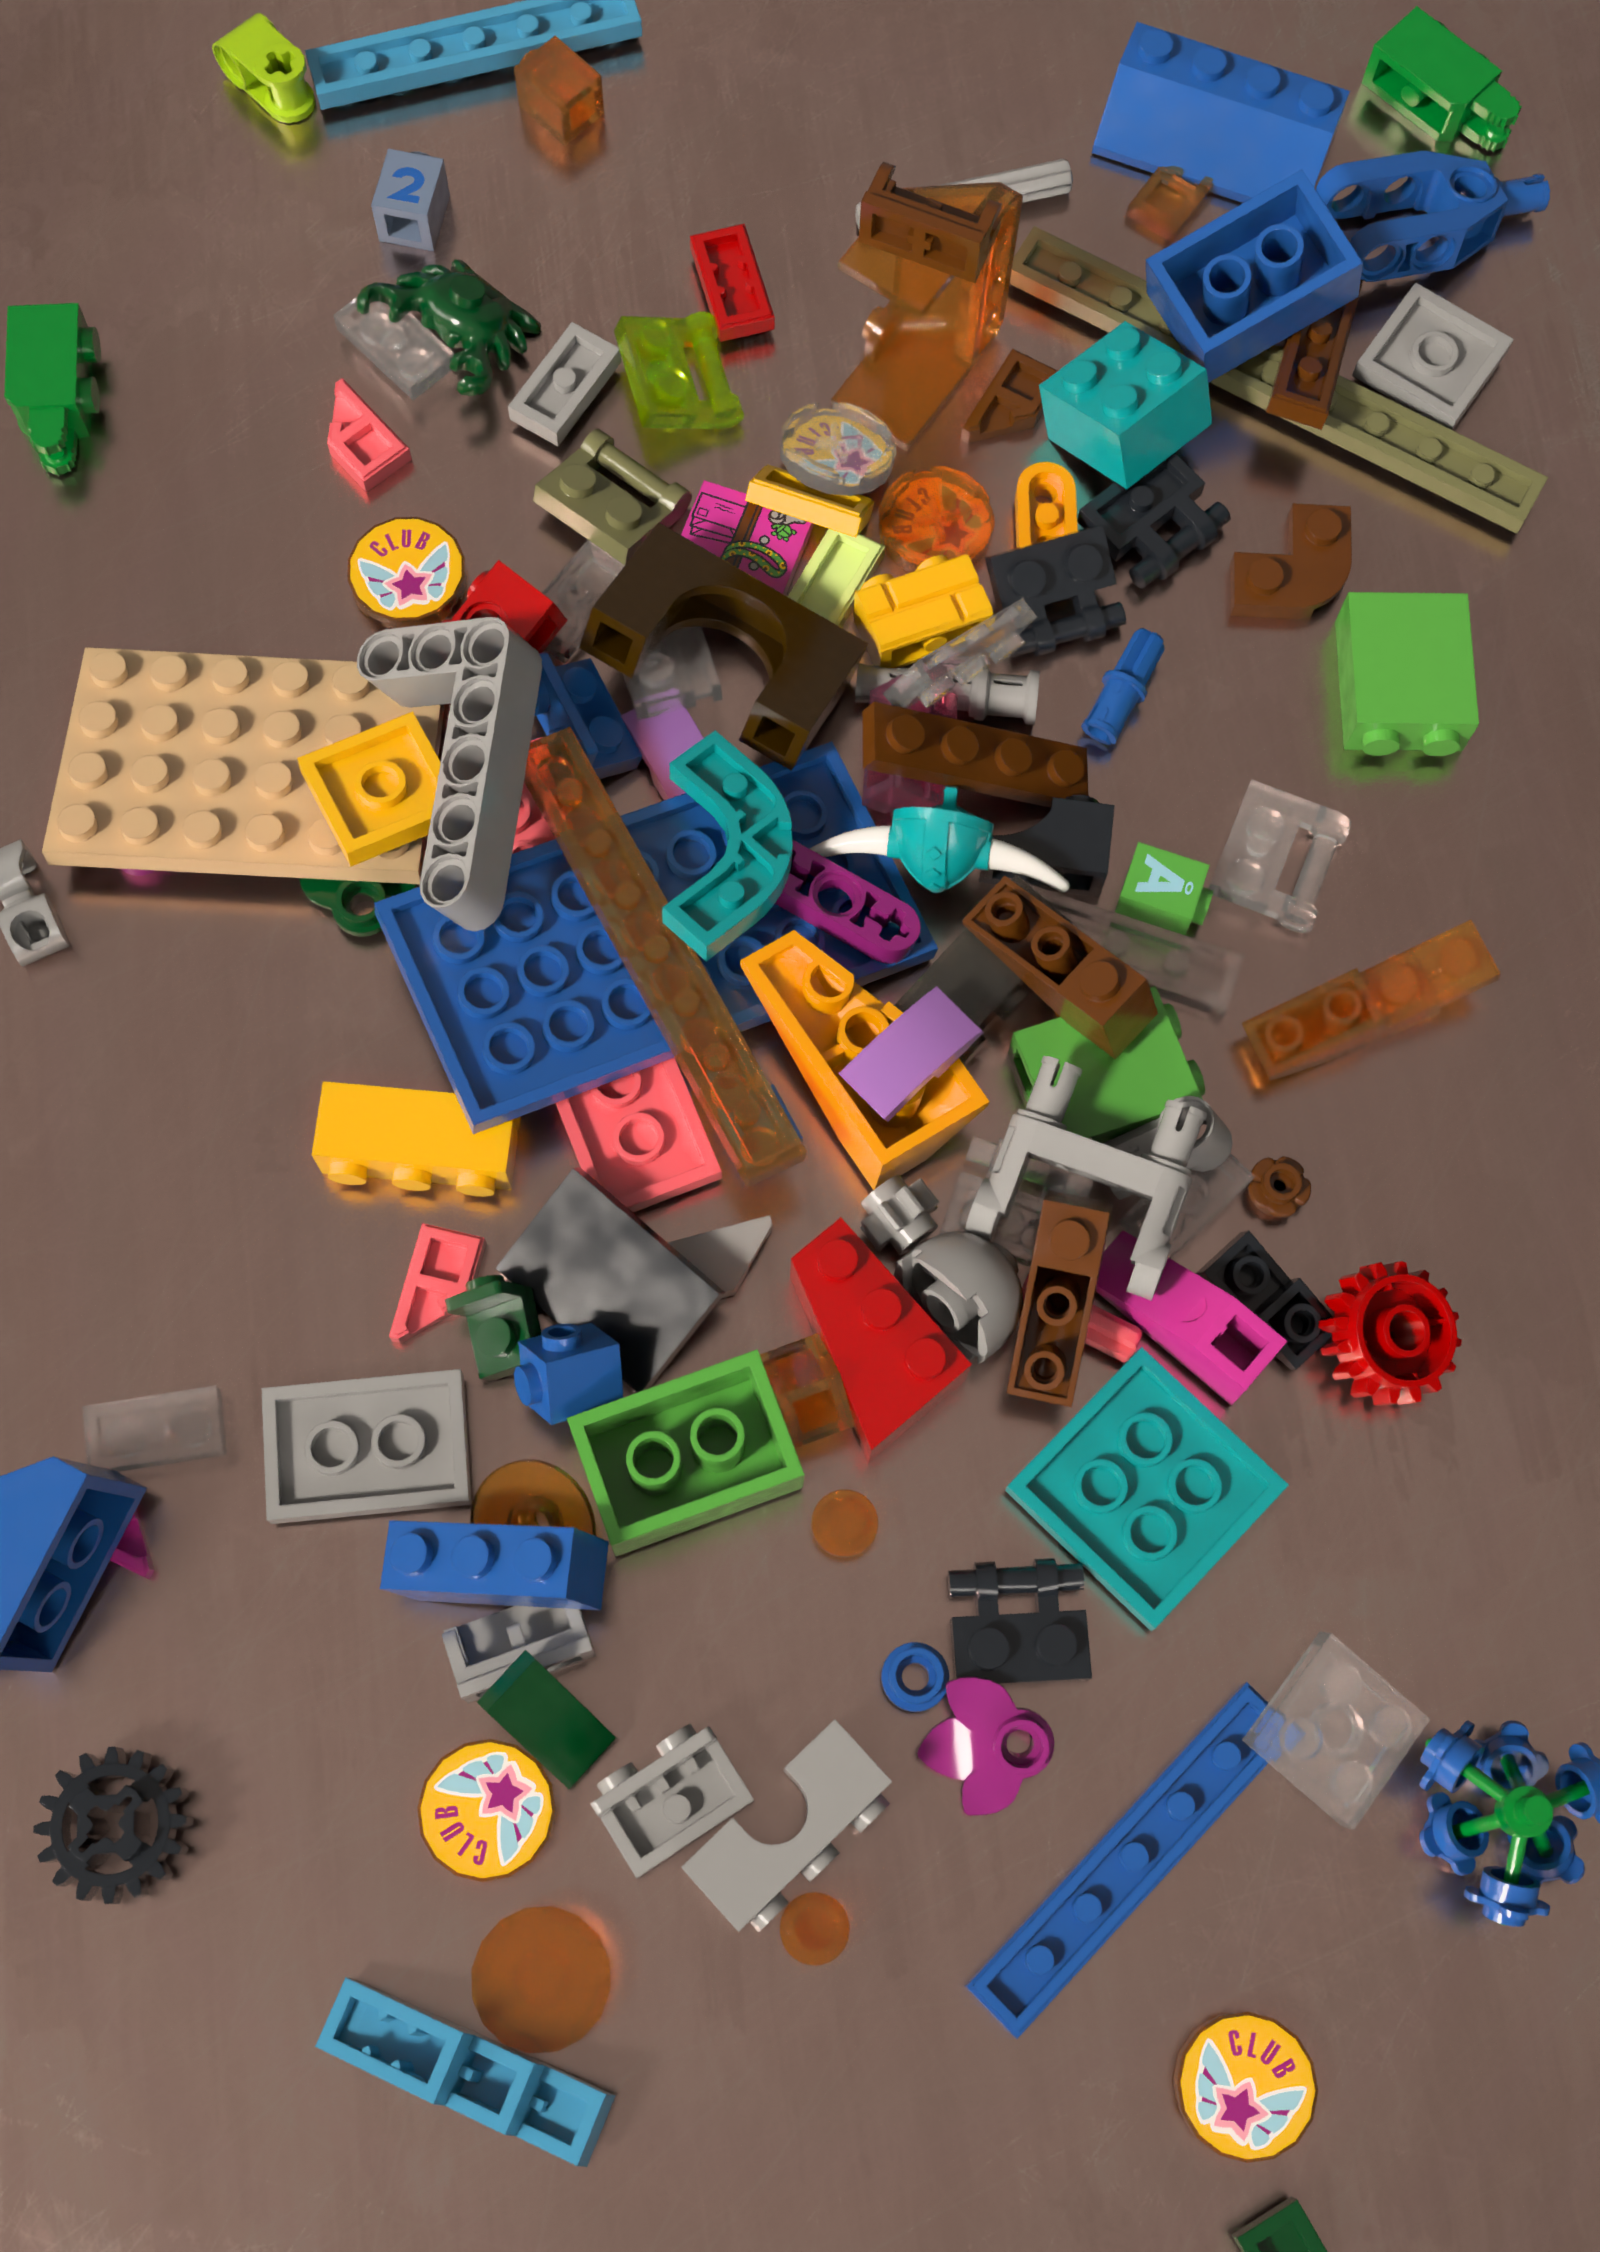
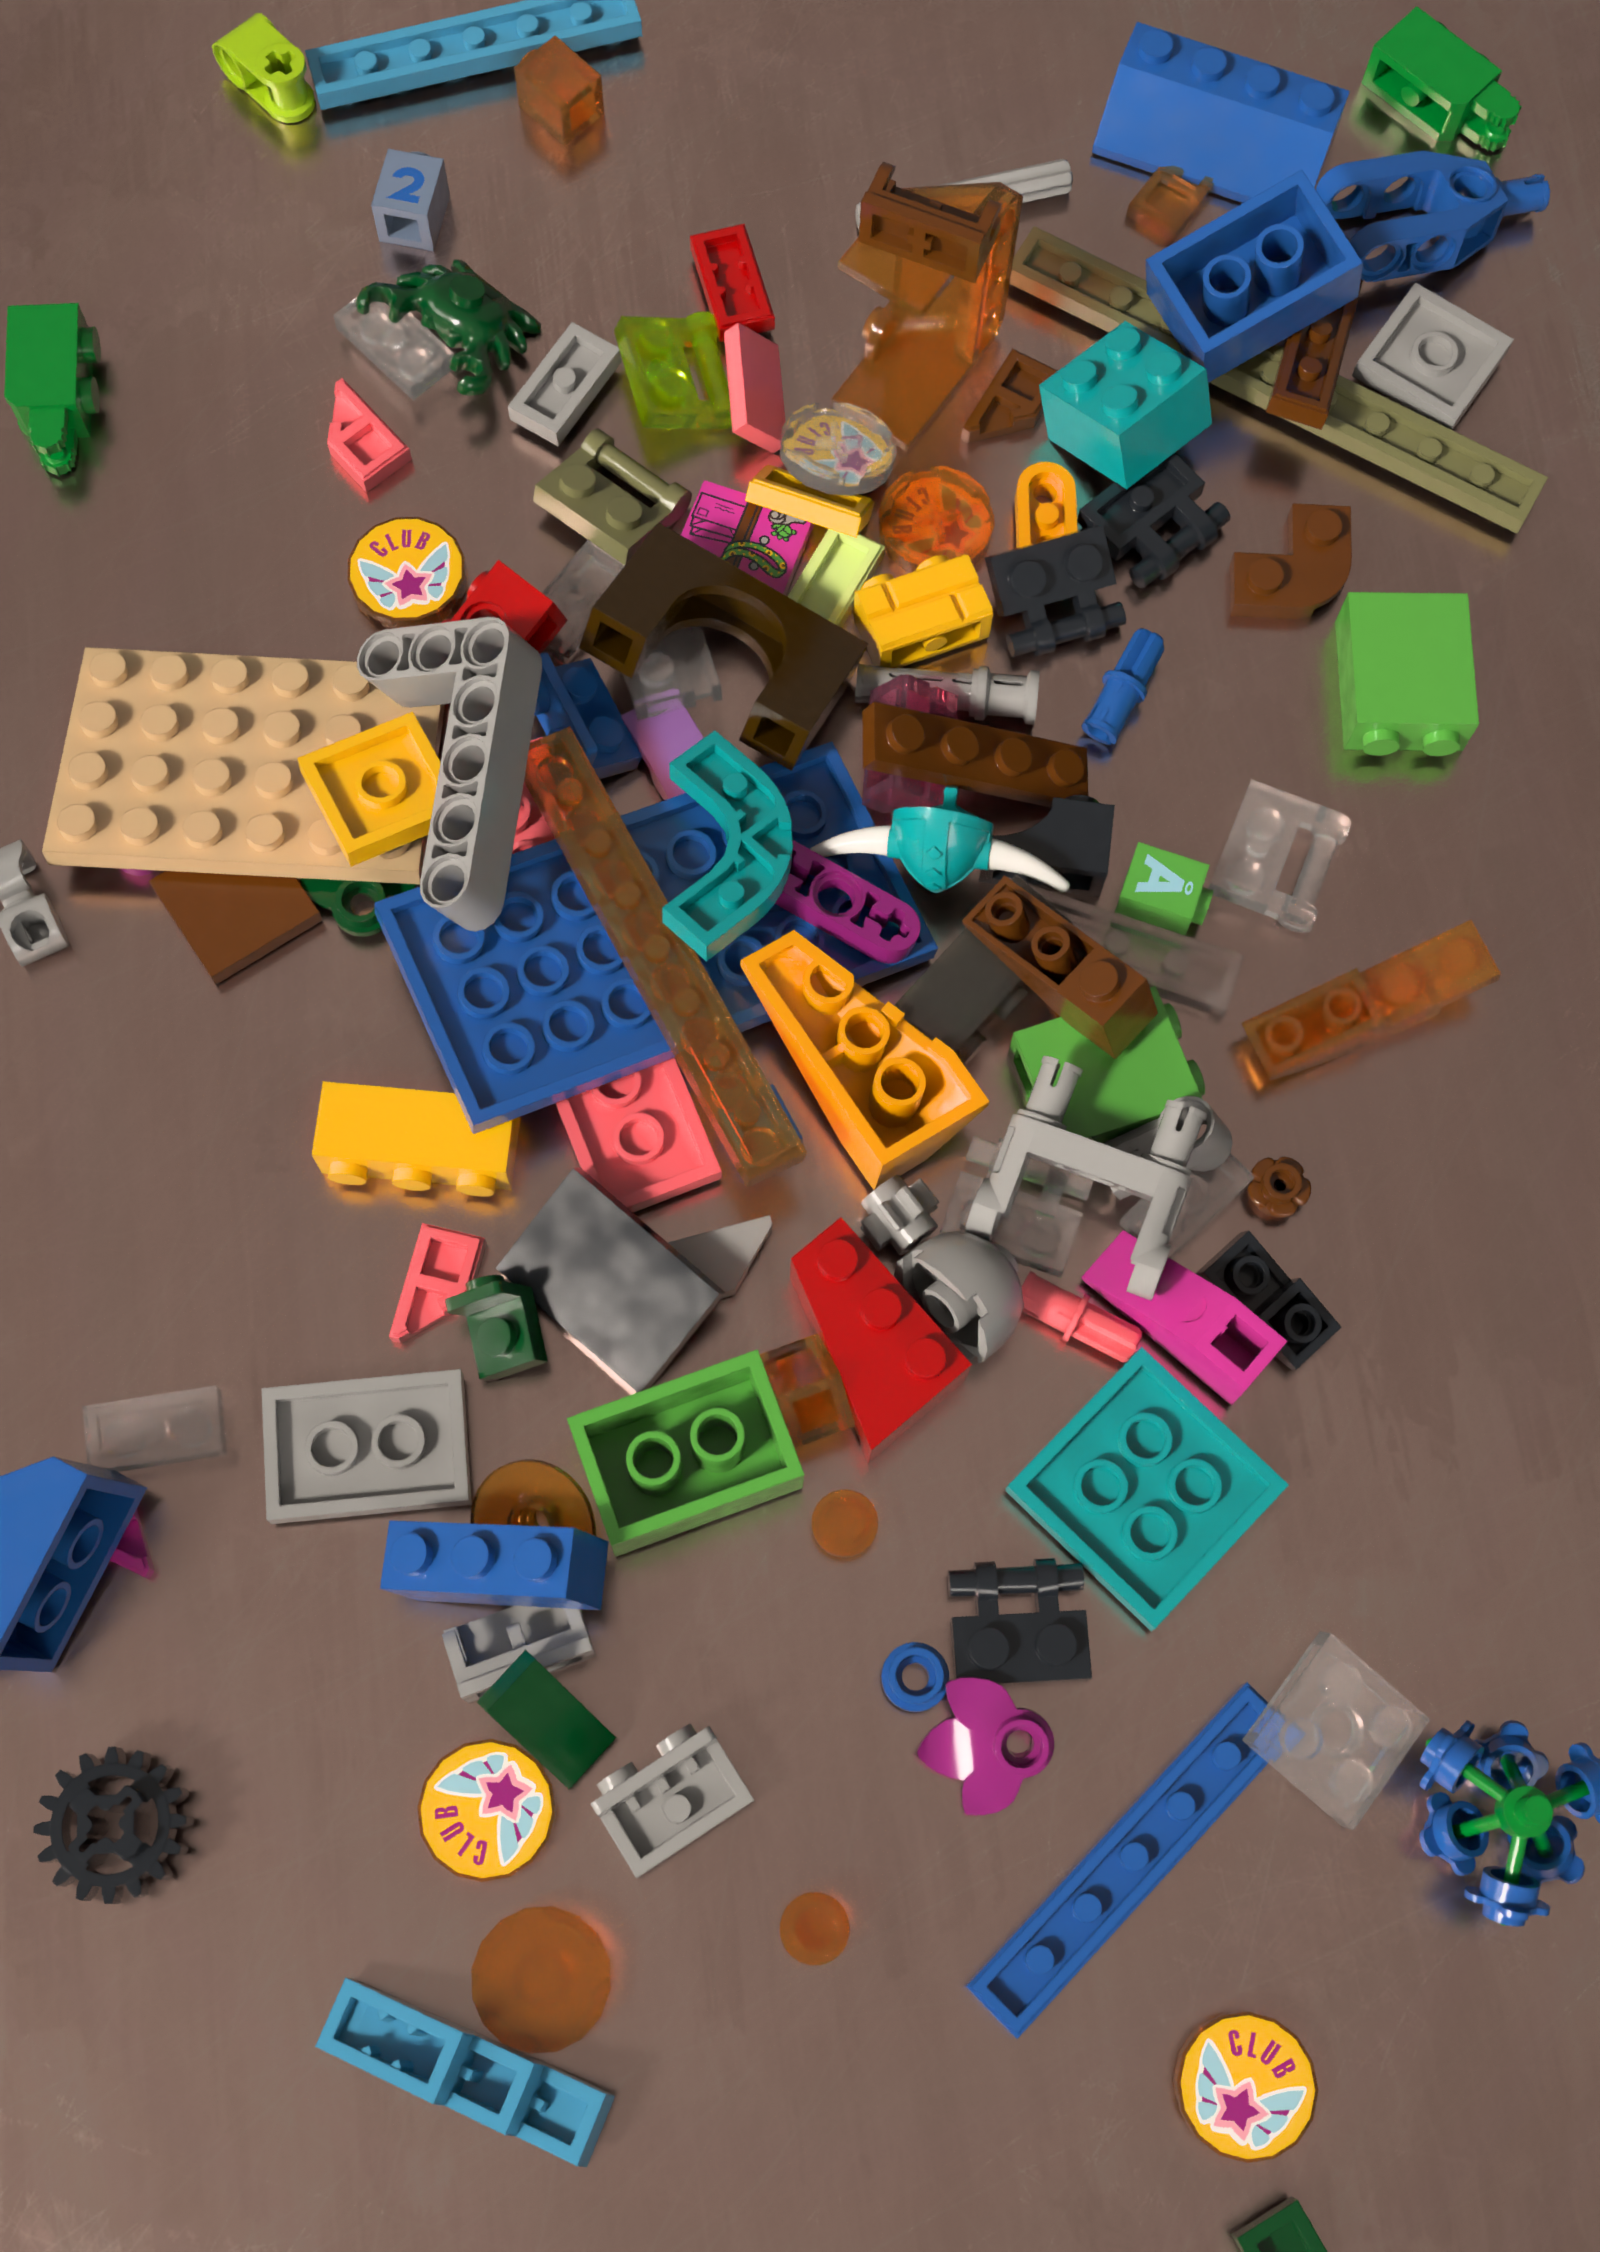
(234, 916): none -> reddish brown tile
(568, 1371): blue brick -> none
(754, 387): none -> coral tile
(838, 1789): light grey arch -> none
(910, 1053): medium lavender slope -> none
(962, 657): clear plate -> none
(1059, 1297): reddish brown slope -> none
(1422, 1340): red gear -> none

